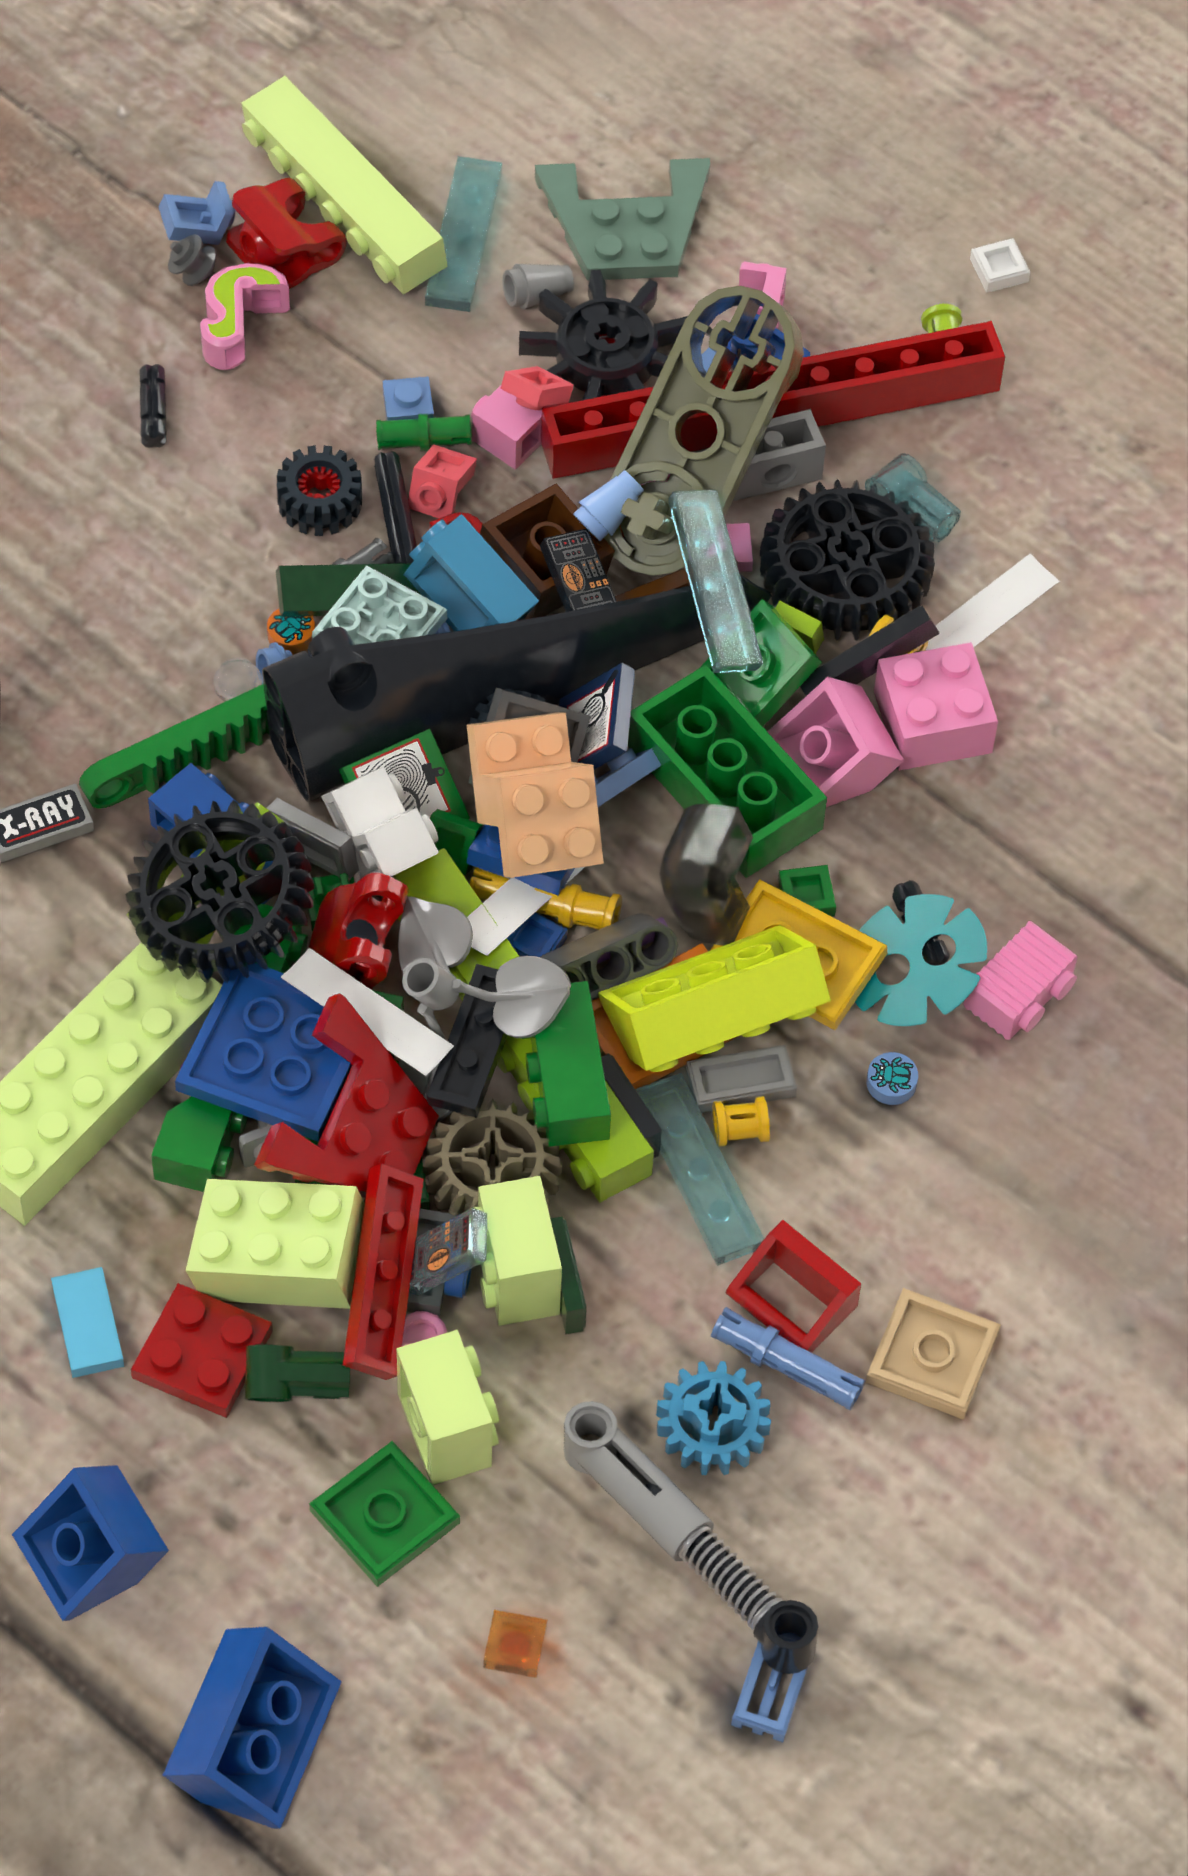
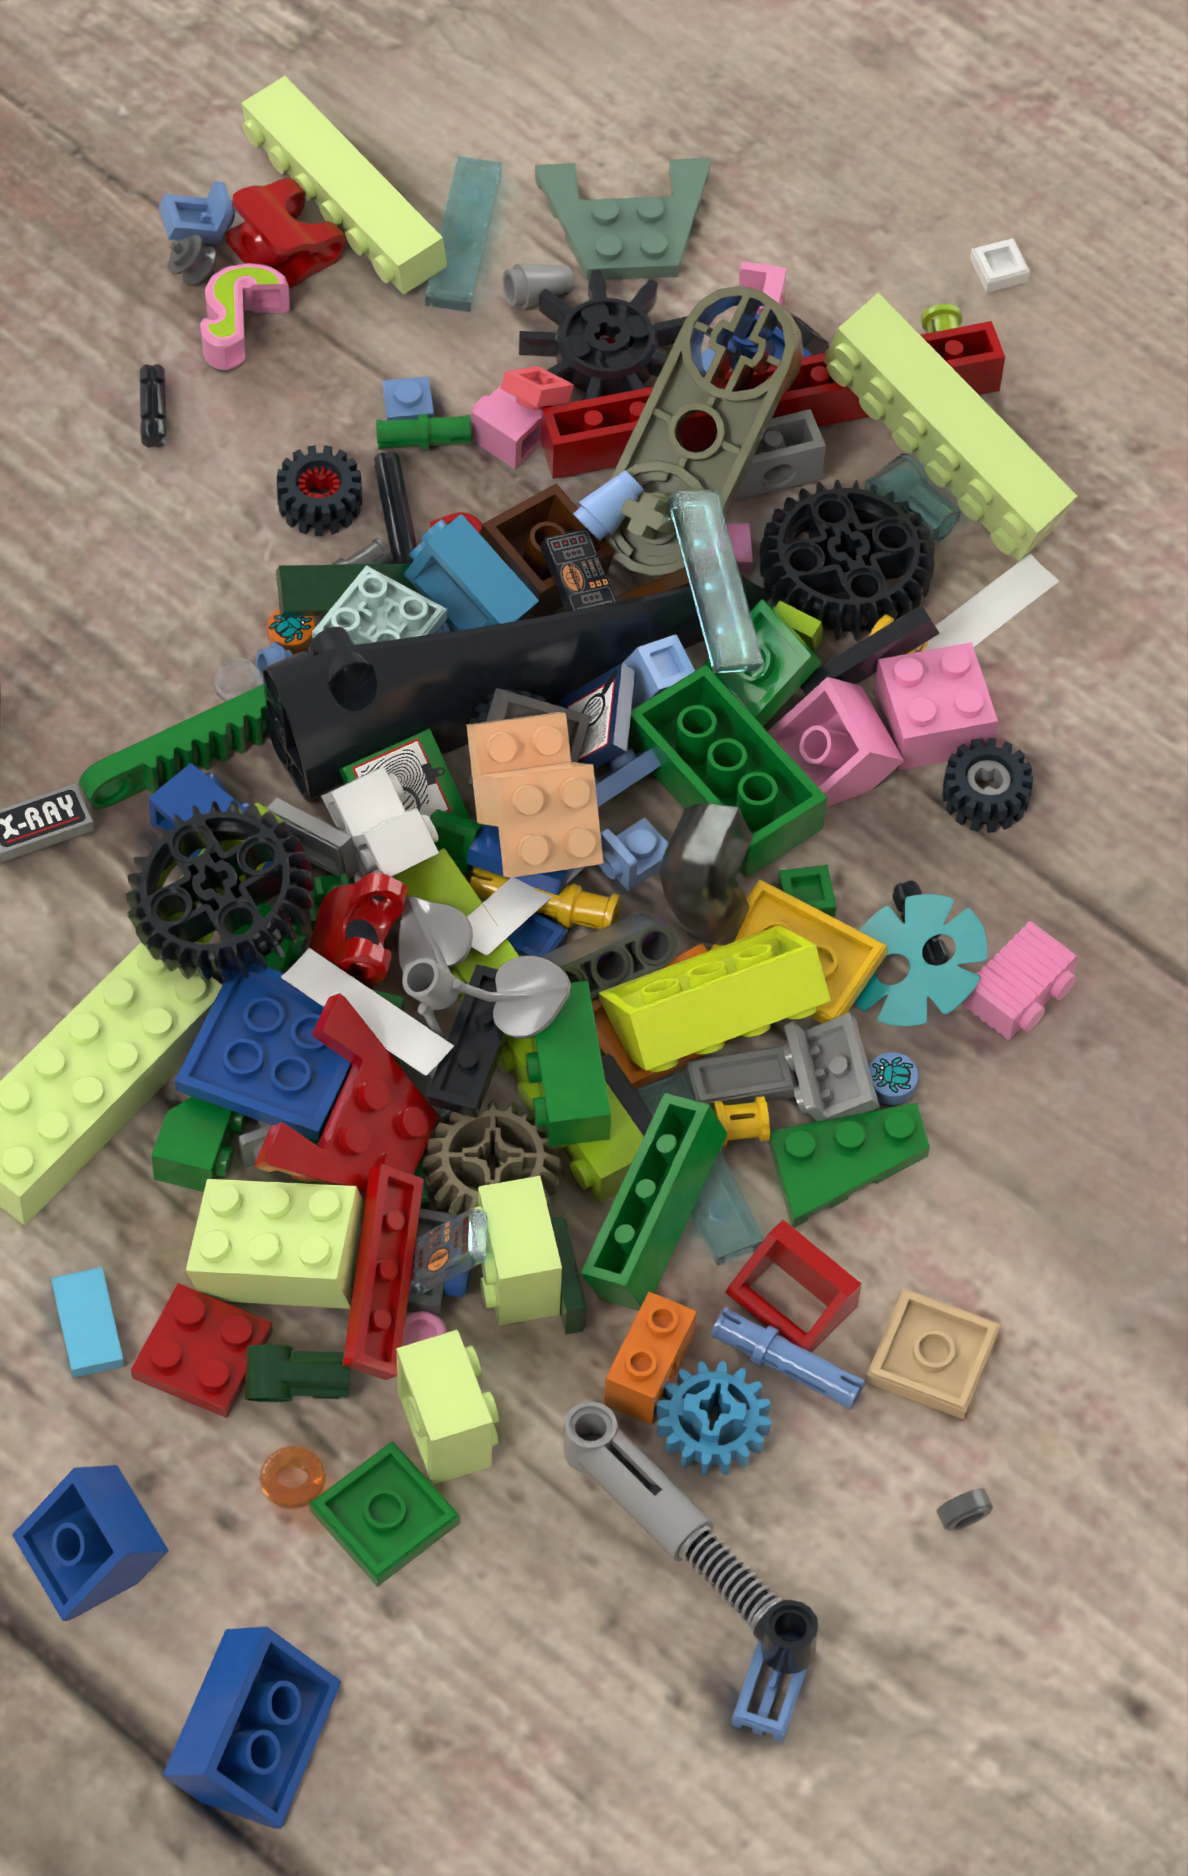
(286, 1458): none -> clear orange piece
(438, 481): coral bracket -> none
(515, 1643): clear orange plate -> none
(632, 853): none -> light blue bracket
(649, 1357): none -> orange brick
(654, 1202): none -> green brick
(657, 667): none -> light blue brick
(810, 338): none -> black tile
(830, 1069): none -> light grey bracket
(837, 1156): none -> green wing
(948, 428): none -> yellowish green brick
(965, 1509): none -> dark grey tile
(987, 804): none -> black bush

